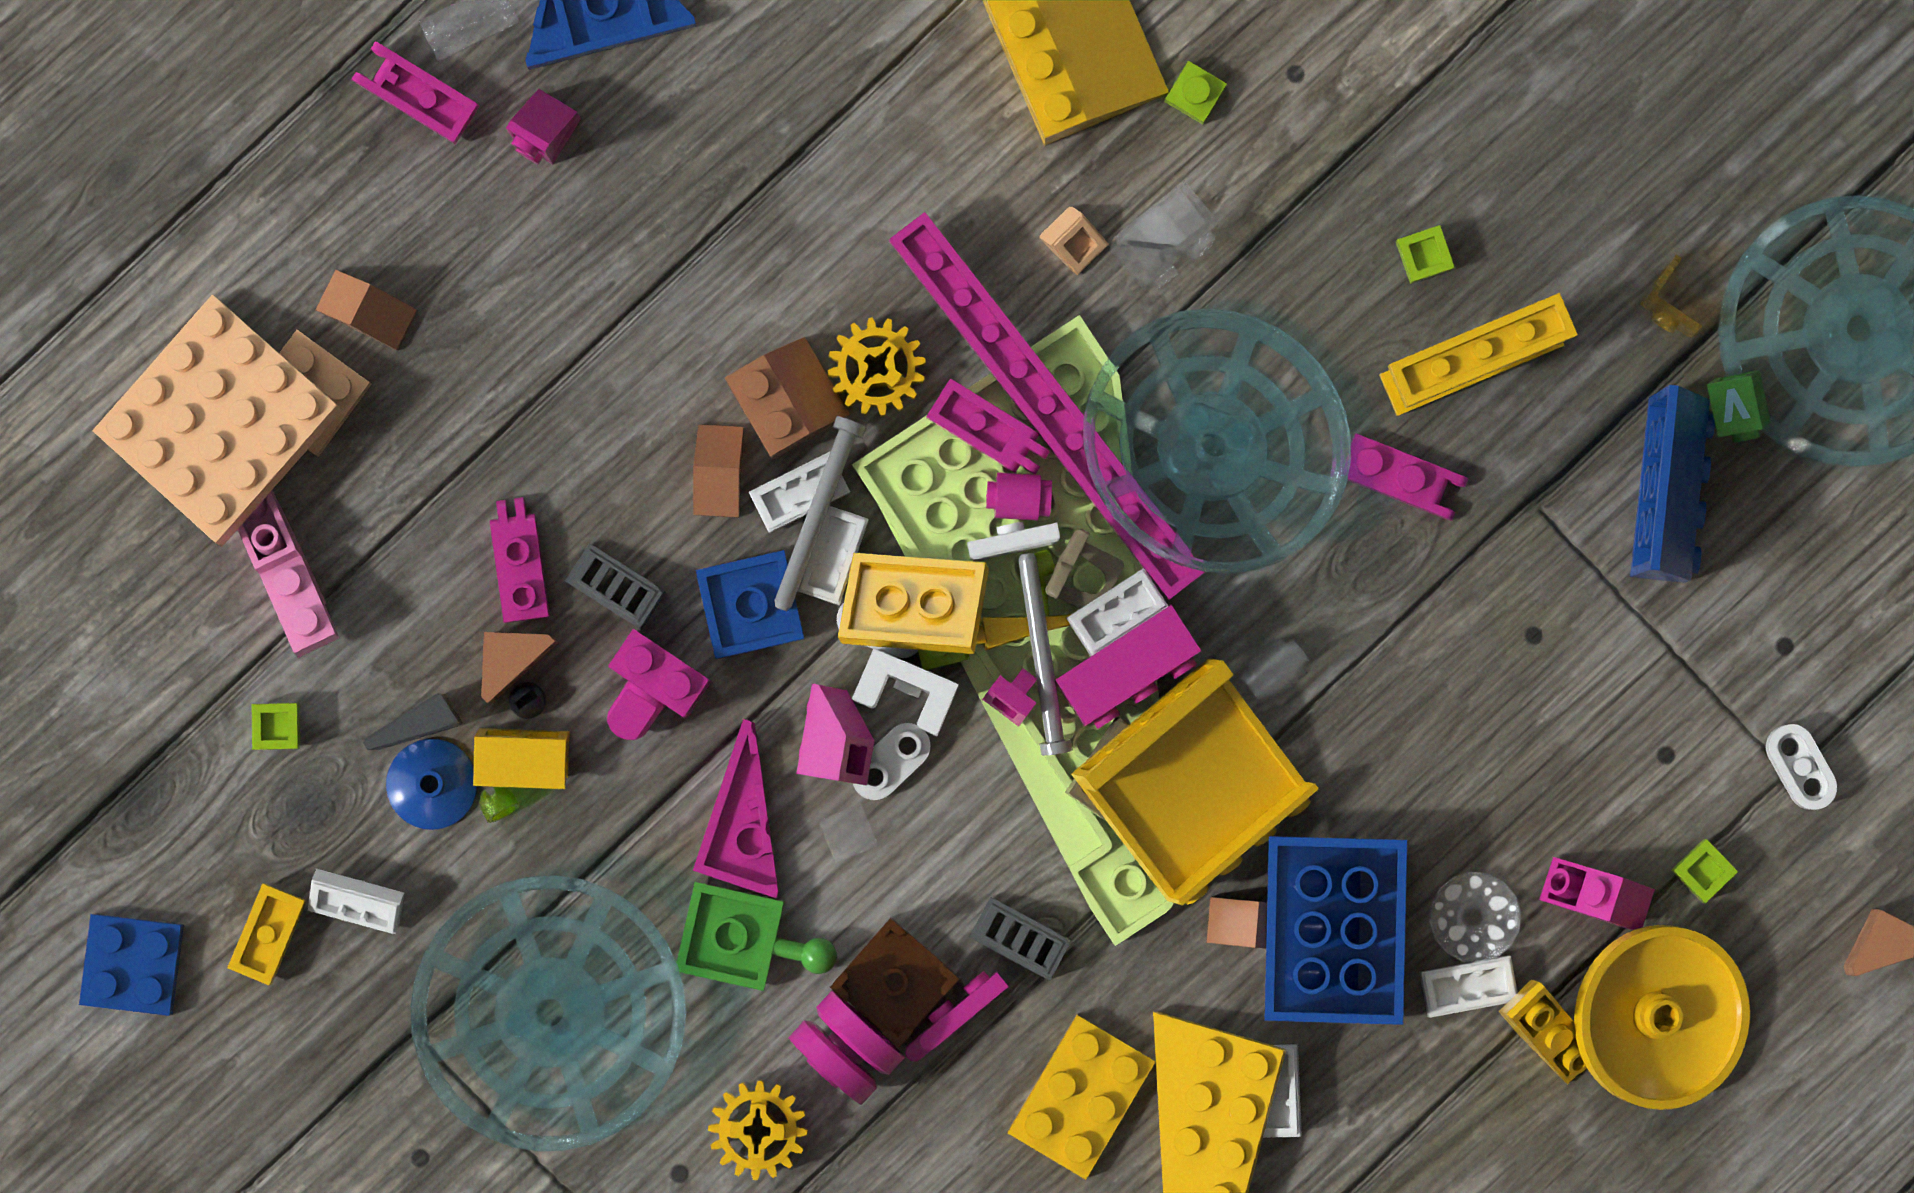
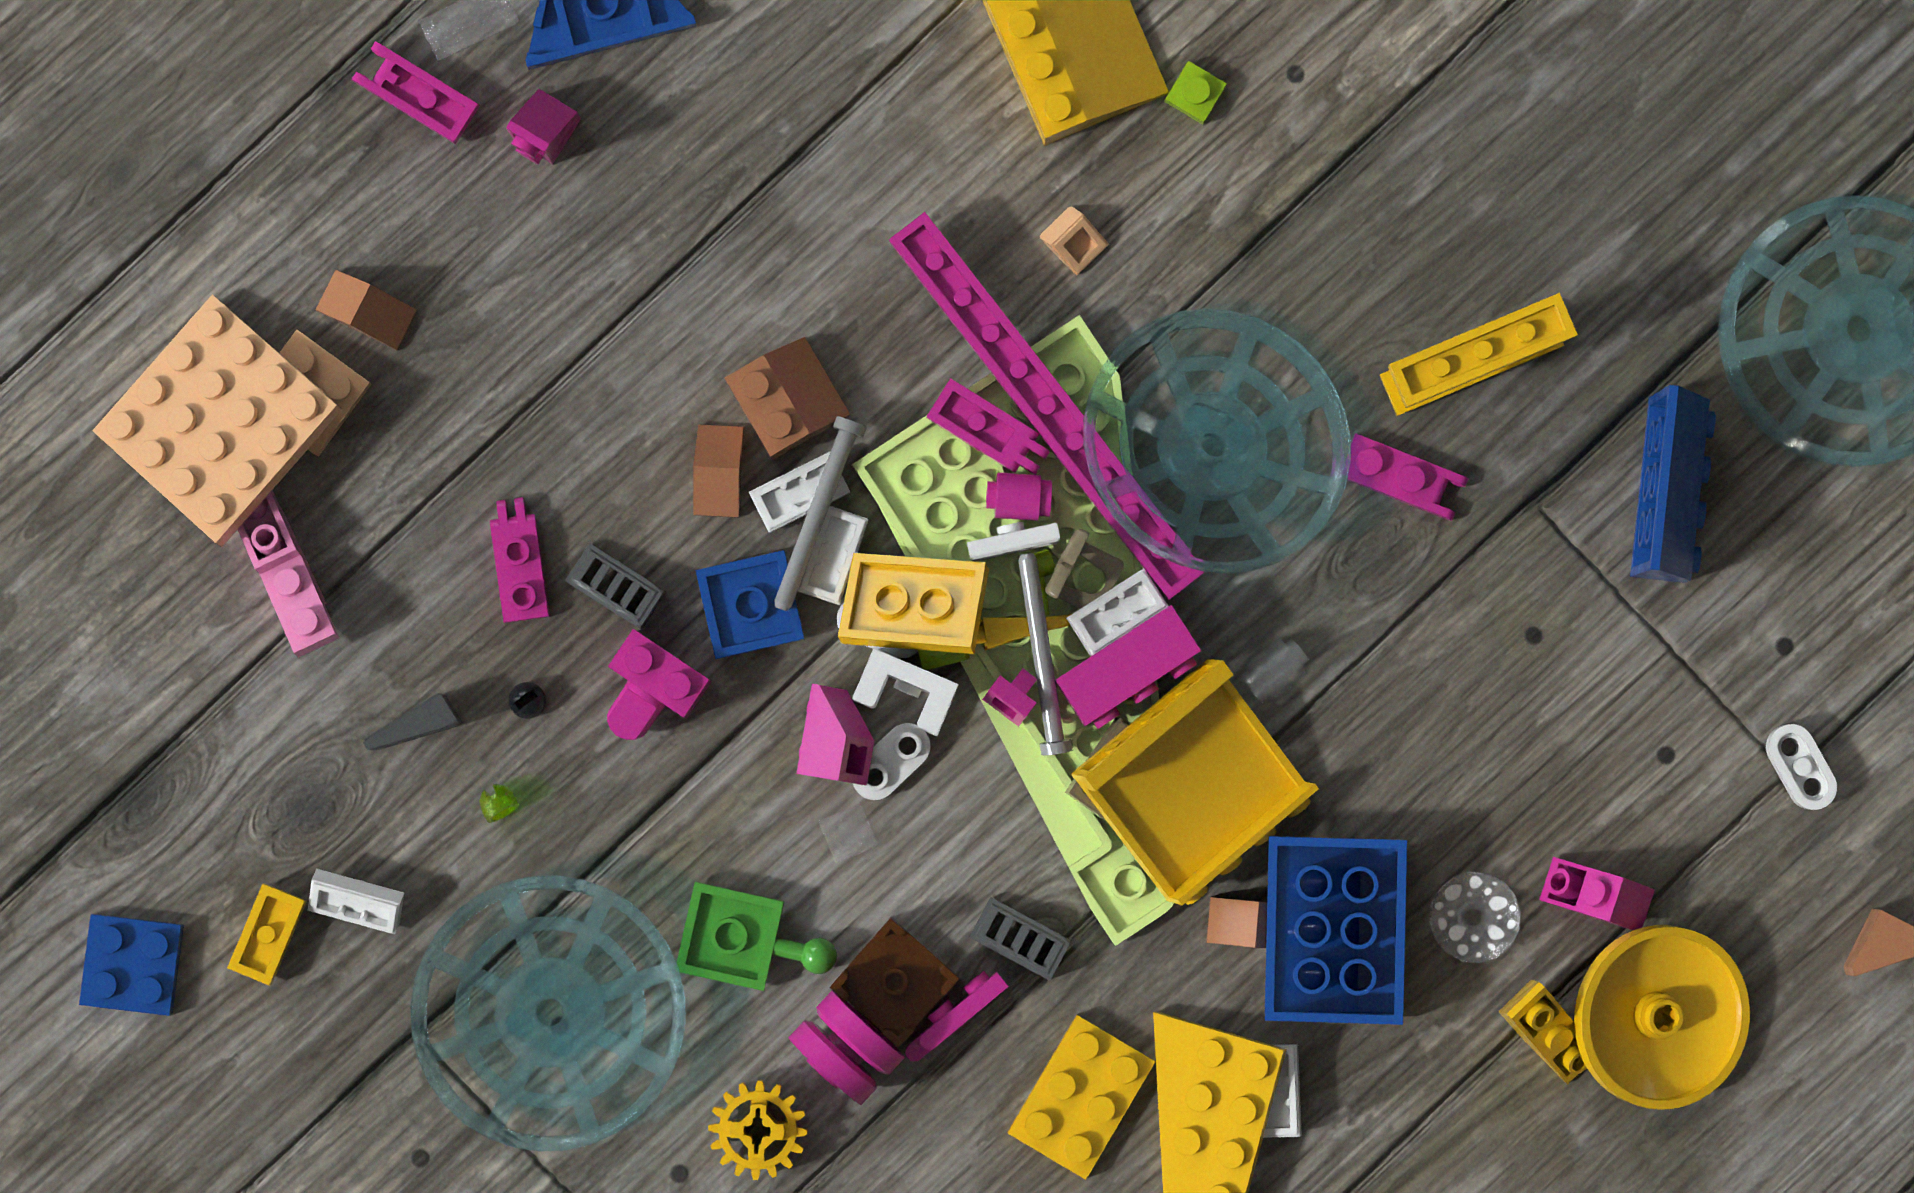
(275, 726): lime plate -> none
(455, 784): blue dish -> none
(509, 658): nougat slope -> none
(521, 758): yellow hinge -> none
(738, 833): dark pink wing -> none
(860, 354): yellow gear -> none
(1165, 236): clear slope -> none
(1425, 254): lime plate -> none
(1468, 986): white plate -> none
(1665, 314): clear yellow bracket -> none
(1704, 871): lime plate -> none
(1739, 405): bright green brick -> none

